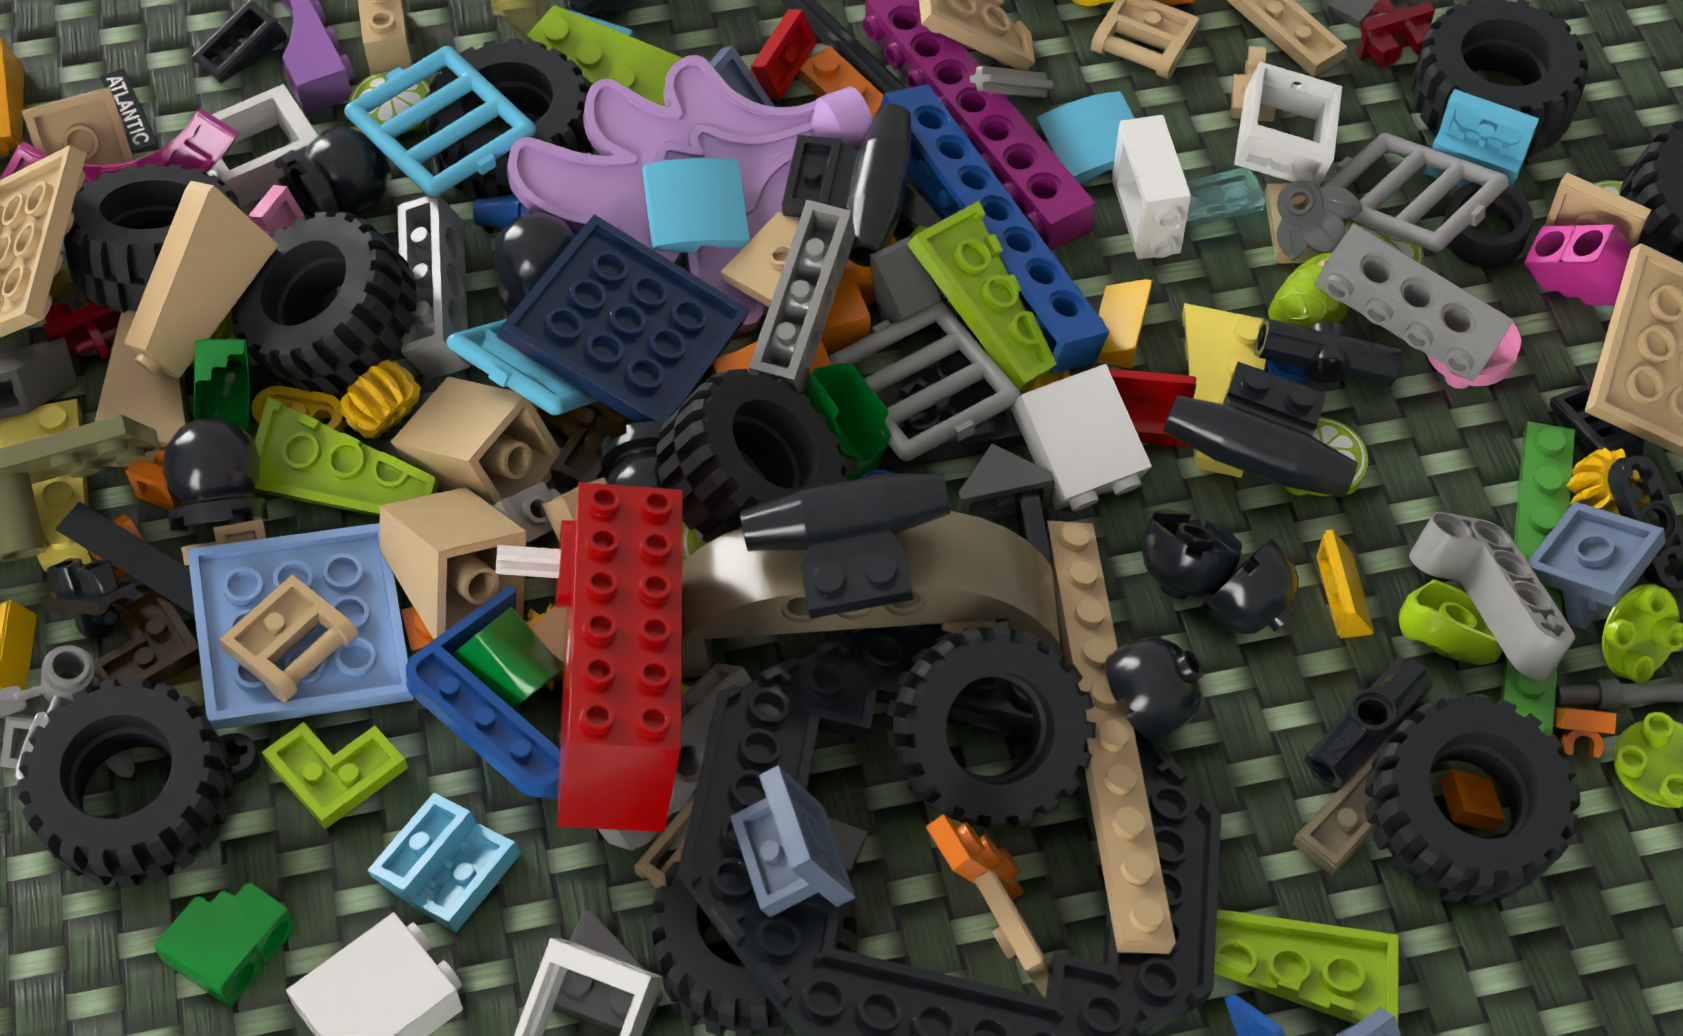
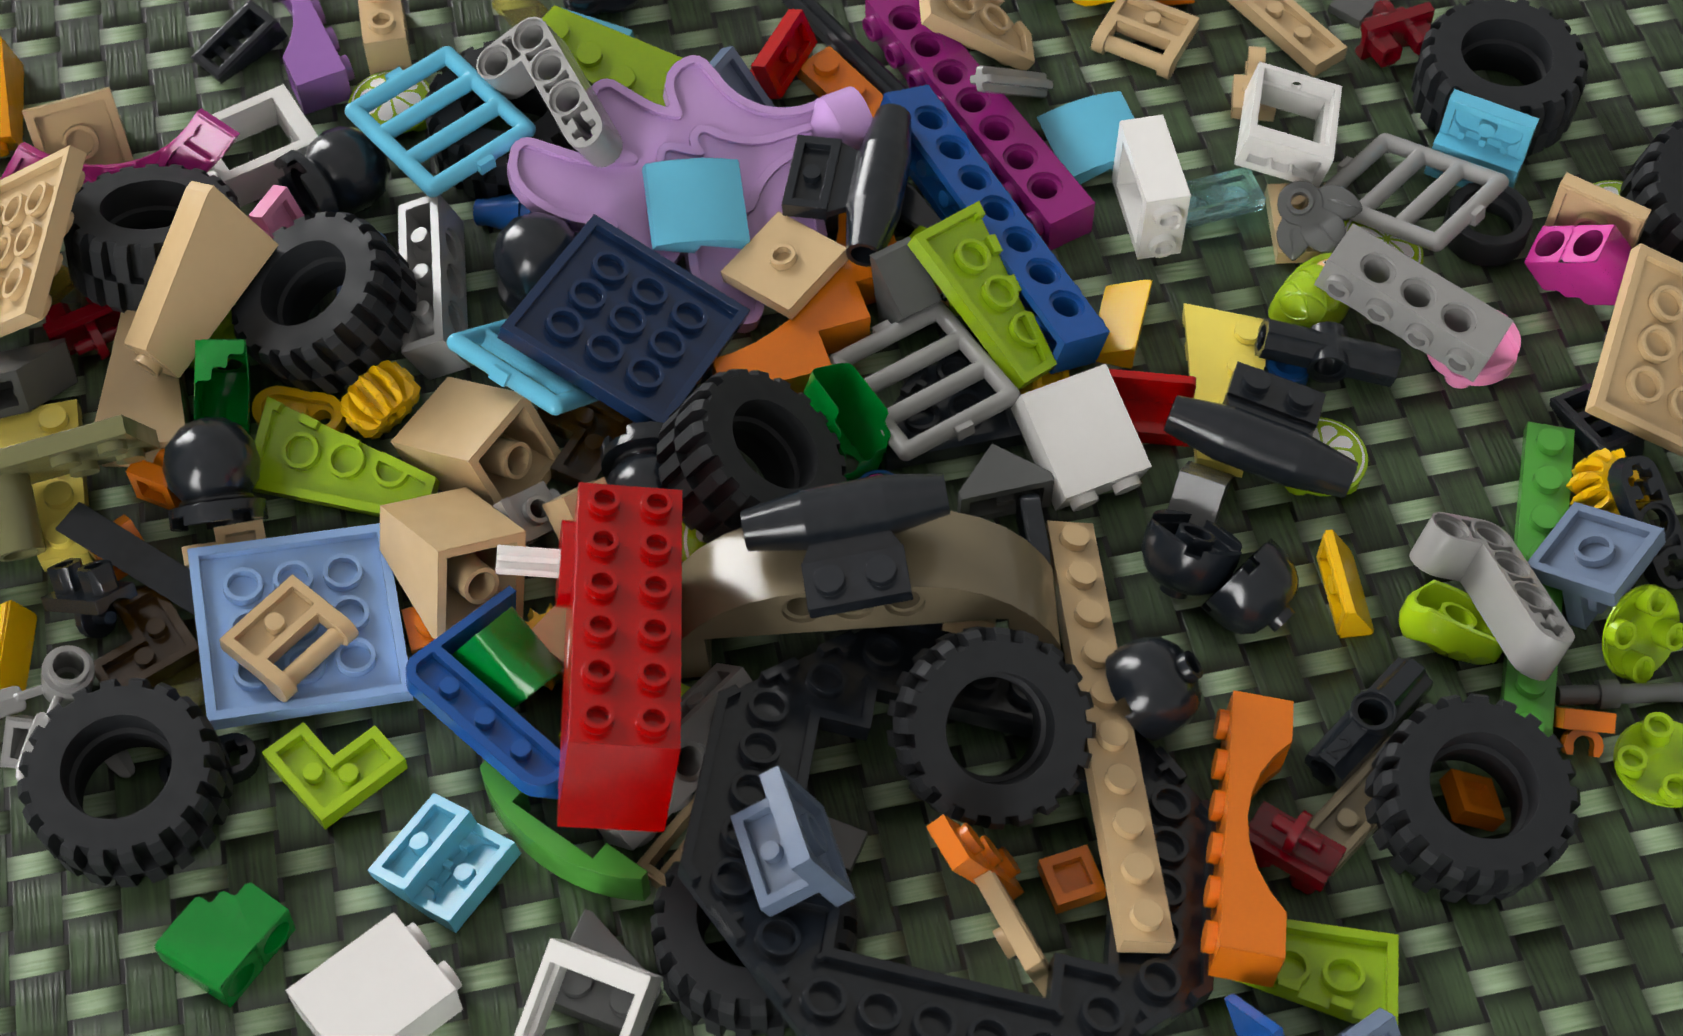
(135, 123): black sticker -> none
(538, 57): none -> light grey beam
(605, 874): none -> bright green slope
(804, 294): light grey brick -> none
(1071, 879): none -> orange plate
(1200, 492): none -> dark grey slope
(1246, 919): none -> orange arch
(1294, 847): none -> dark red hips

